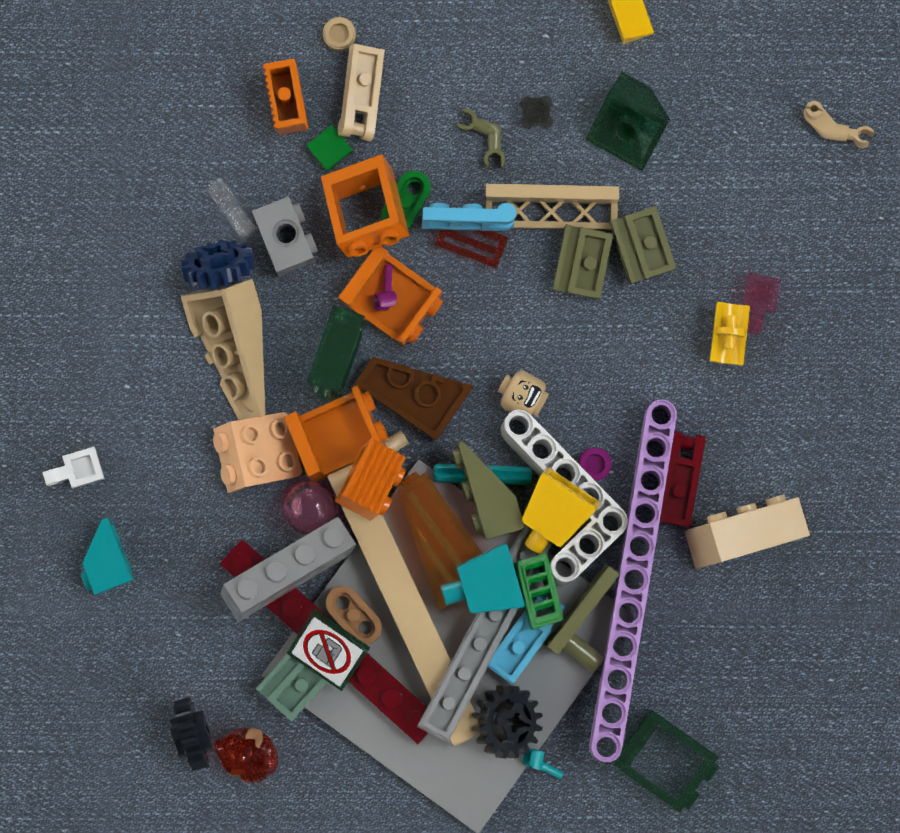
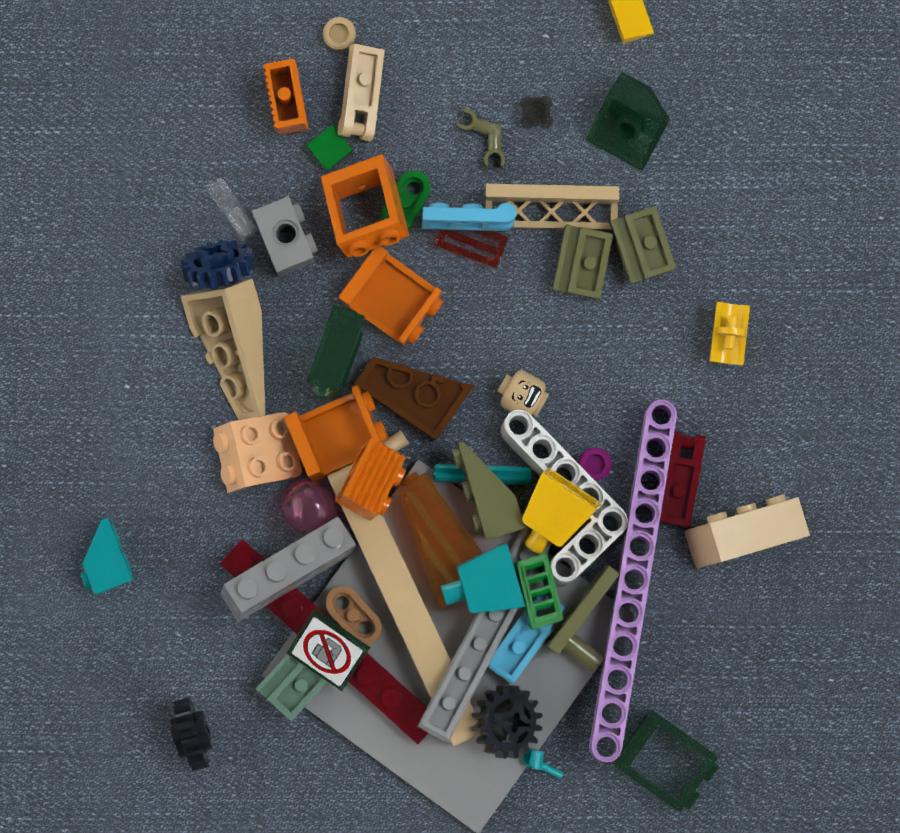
(79, 468): white plate -> none
(247, 754): clear red hair -> none
(387, 298): magenta hand -> none
(761, 296): clear pink plate -> none
(829, 129): tan arm -> none

